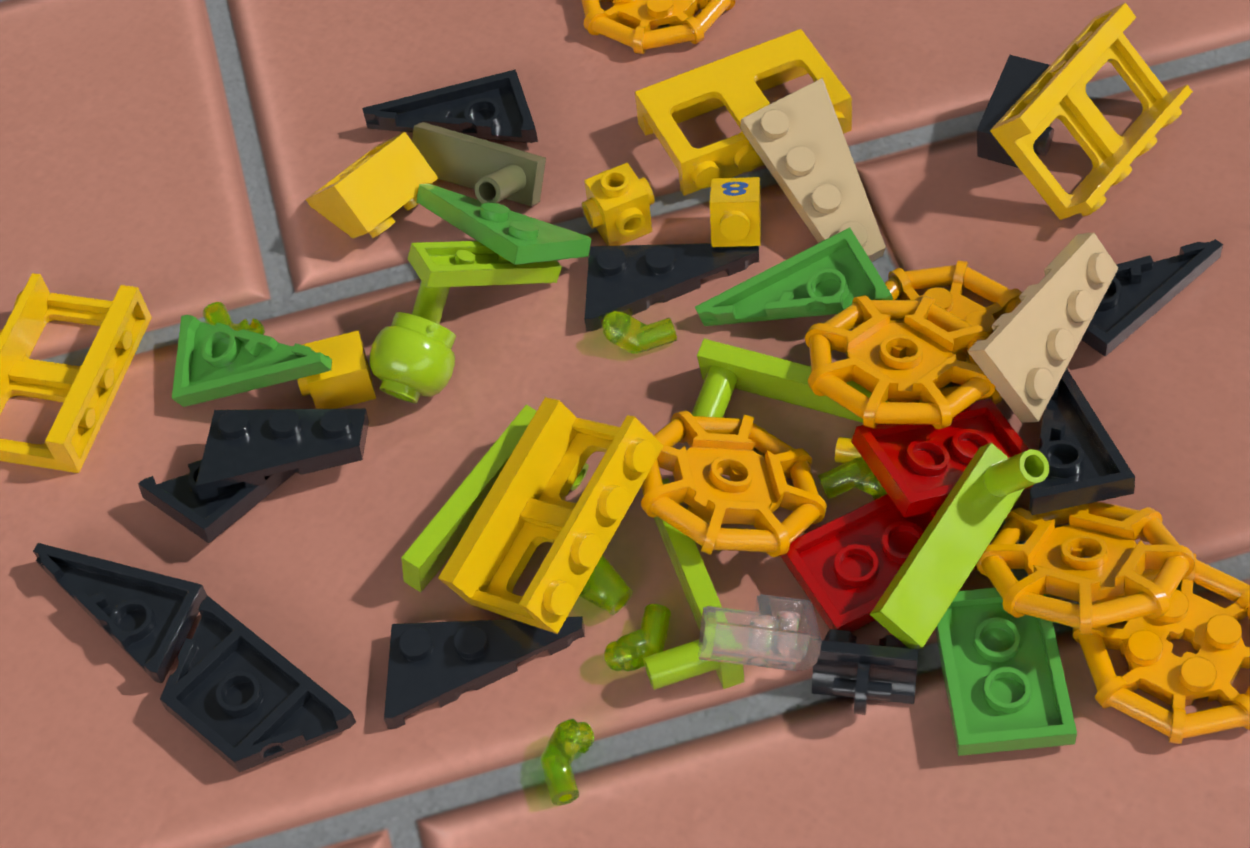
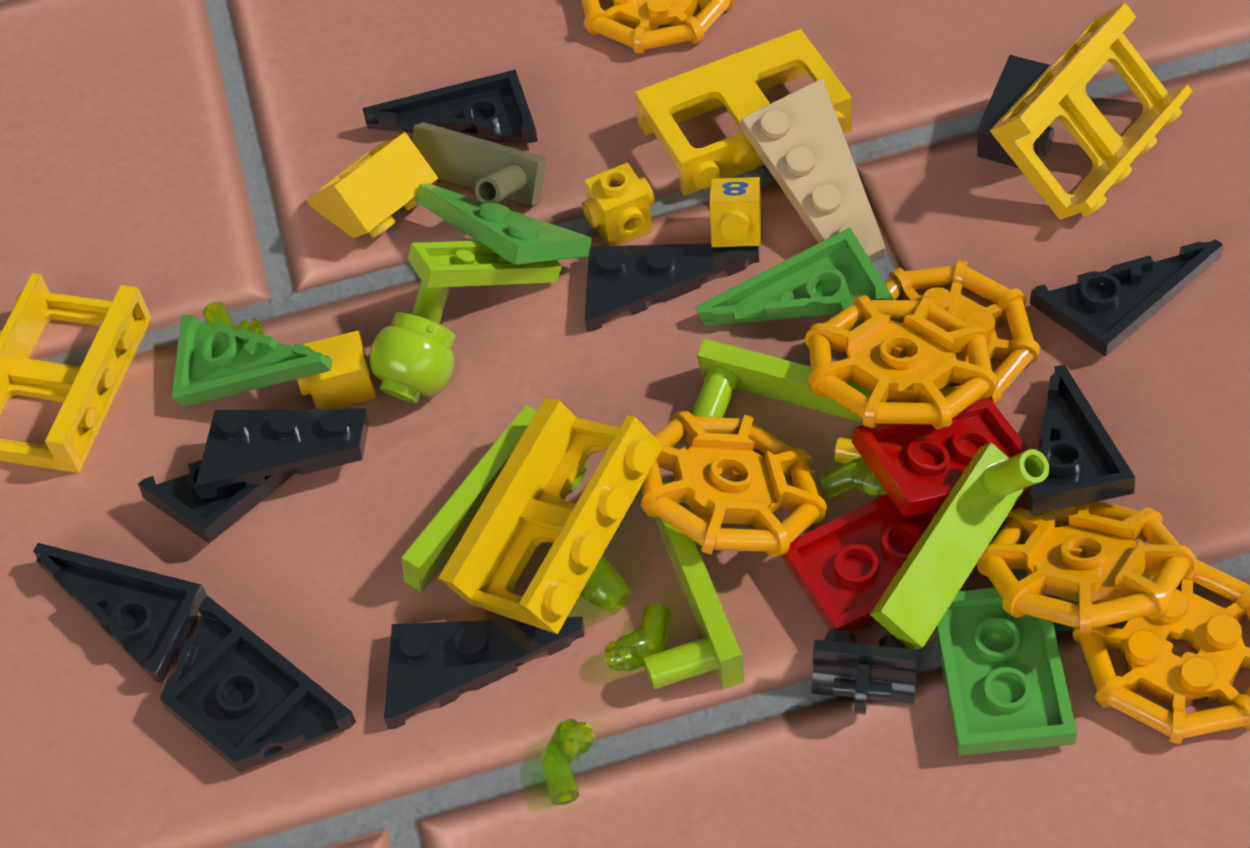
(636, 336): clear neon green arm -> none
(775, 636): clear brick -> none
(1042, 333): tan wing -> none

